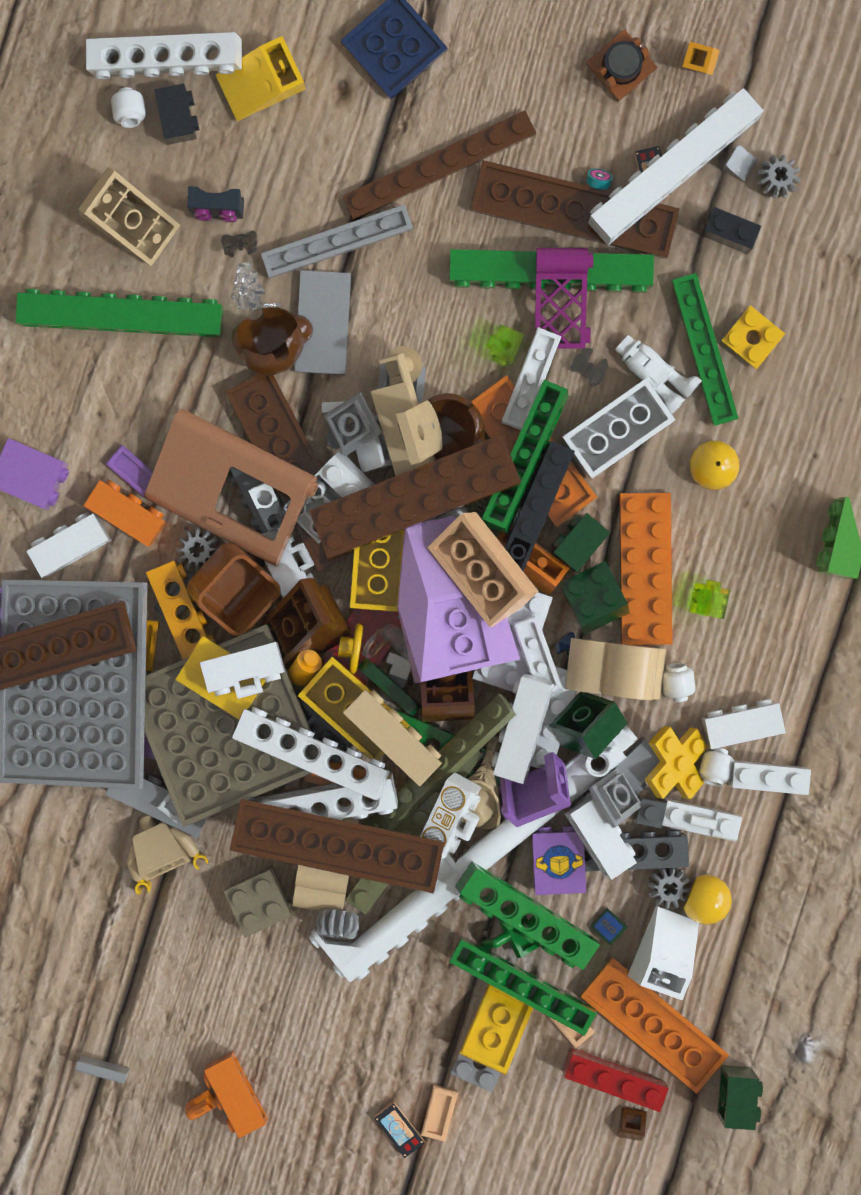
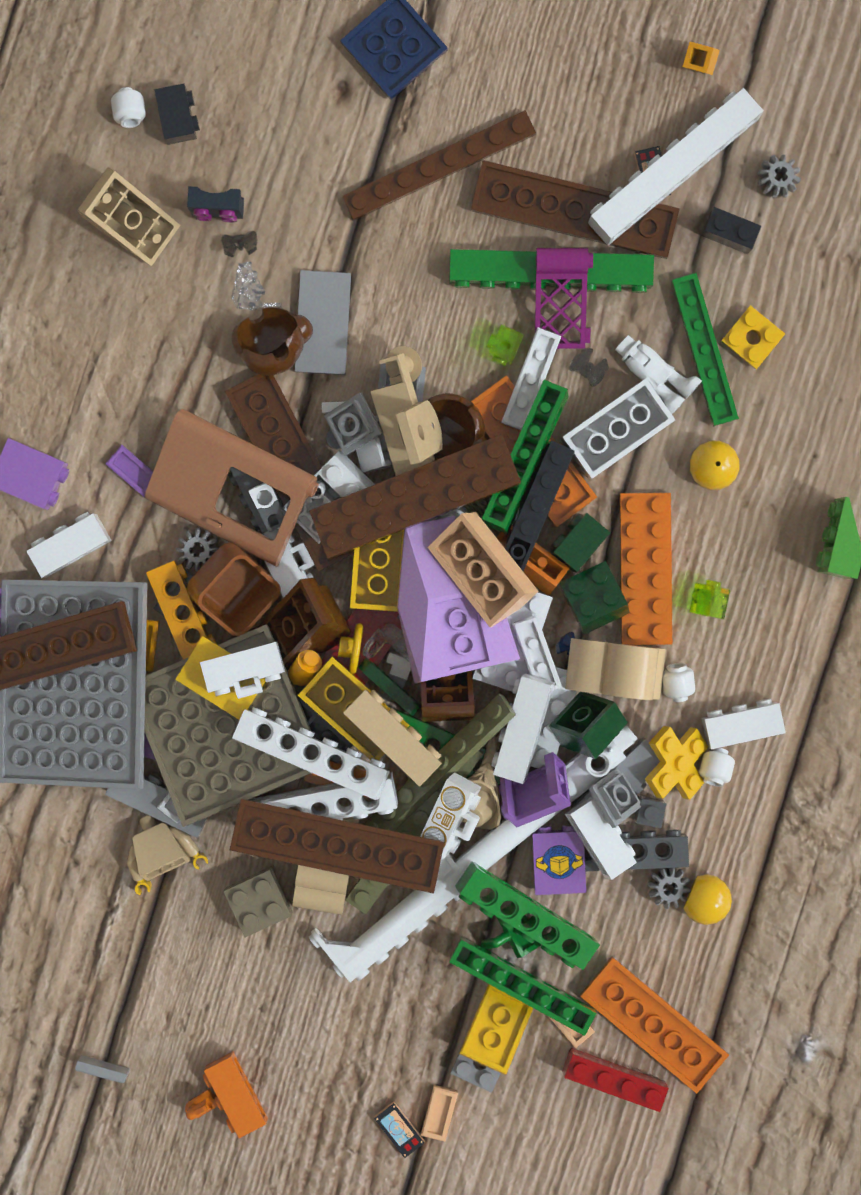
(101, 51): white brick -> none
(119, 314): green brick -> none
(126, 512): orange brick -> none
(265, 79): yellow slope -> none
(337, 241): light grey plate -> none
(337, 924): light grey gear -> none
(599, 179): teal tile -> none
(609, 926): slope -> none
(622, 64): piece -> none
(632, 1124): reddish brown slope -> none
(666, 954): white slope -> none
(701, 820): white piece -> none
(739, 1097): dark green brick -> none
(740, 163): light grey slope -> none
(770, 777): white brick -> none

